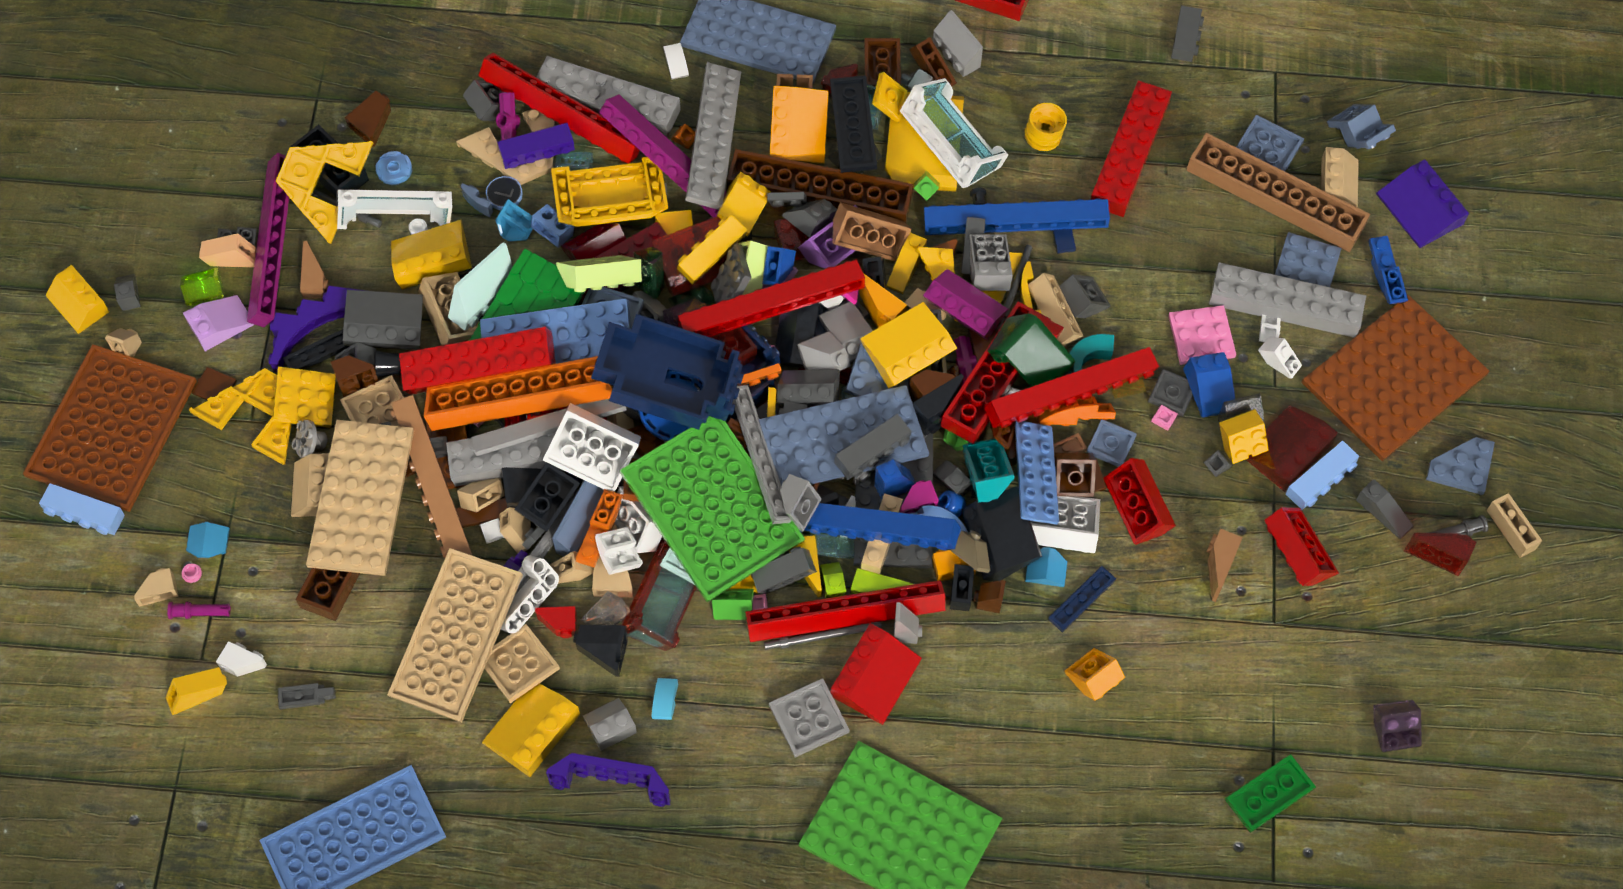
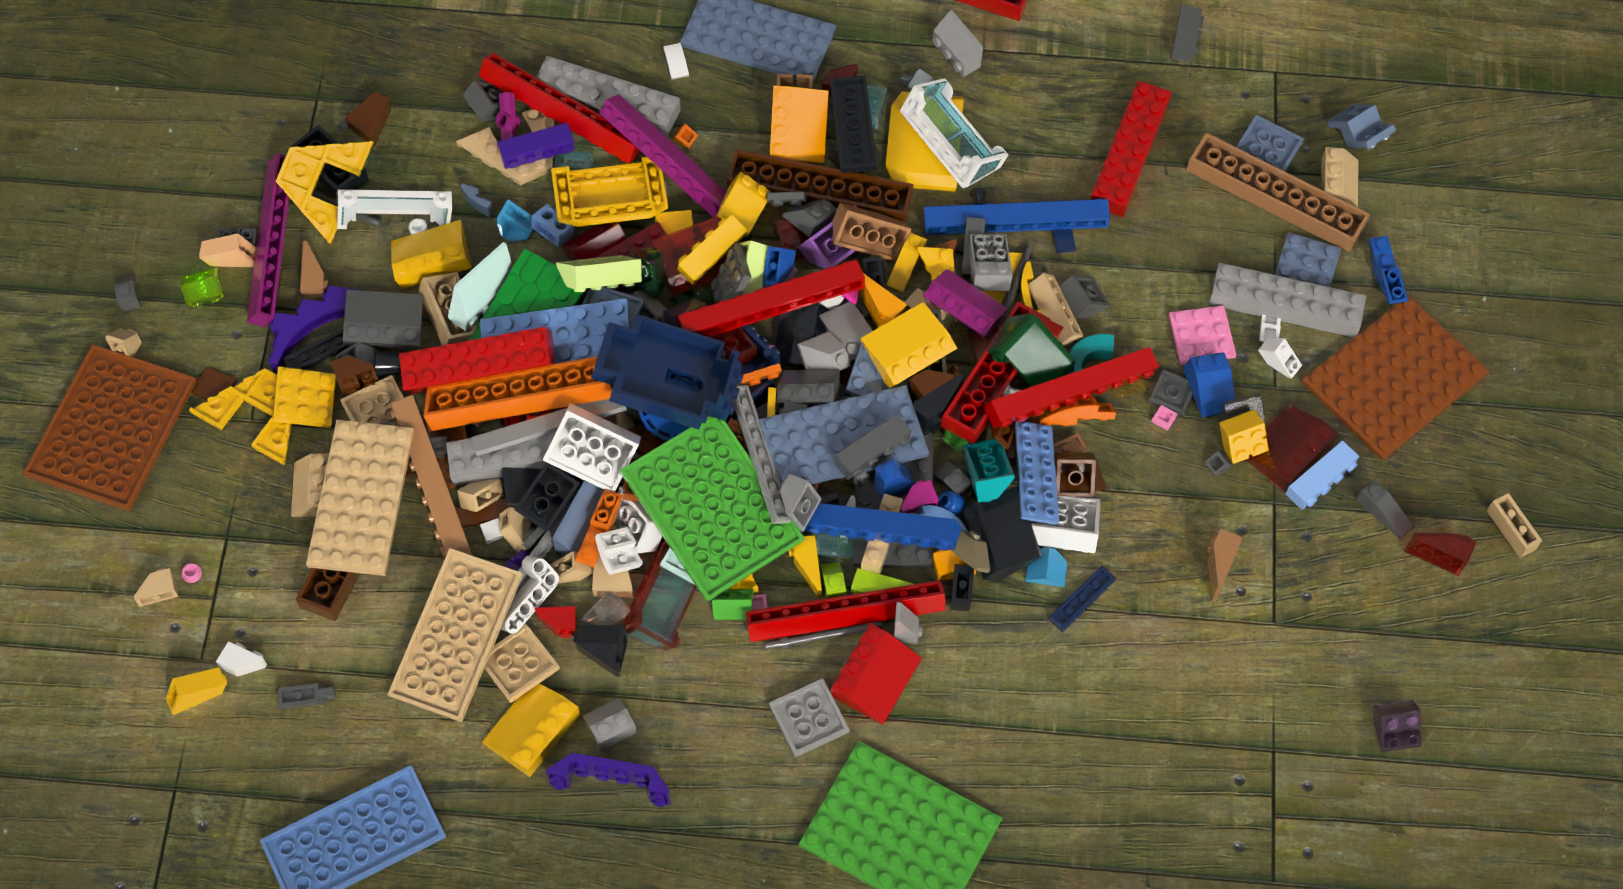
(76, 299): yellow slope -> none
(81, 509): light blue brick -> none
(188, 610): magenta pin -> none
(207, 540): dark azure slope -> none
(217, 320): lavender slope -> none
(308, 438): light grey plate -> none
(393, 168): light blue tile -> none
(503, 189): black tile -> none
(664, 698): medium azure slope -> none
(713, 136): light grey plate -> none
(784, 570): dark grey brick -> none
(880, 57): reddish brown slope -> none
(889, 96): yellow tile -> none
(926, 185): bright green brick -> none
(931, 62): reddish brown slope -> none
(964, 356): magenta piece -> none
(990, 596): reddish brown slope -> none
(1045, 126): yellow wheel -> none
(1095, 673): light orange slope -> none
(1111, 443): sand blue plate -> none
(1139, 501): red slope -> none
(1270, 793): green plate -> none
(1300, 546): red slope -> none
(1423, 204): dark purple slope -> none
(1464, 466): sand blue plate -> none
(1467, 527): dark grey pin -> none

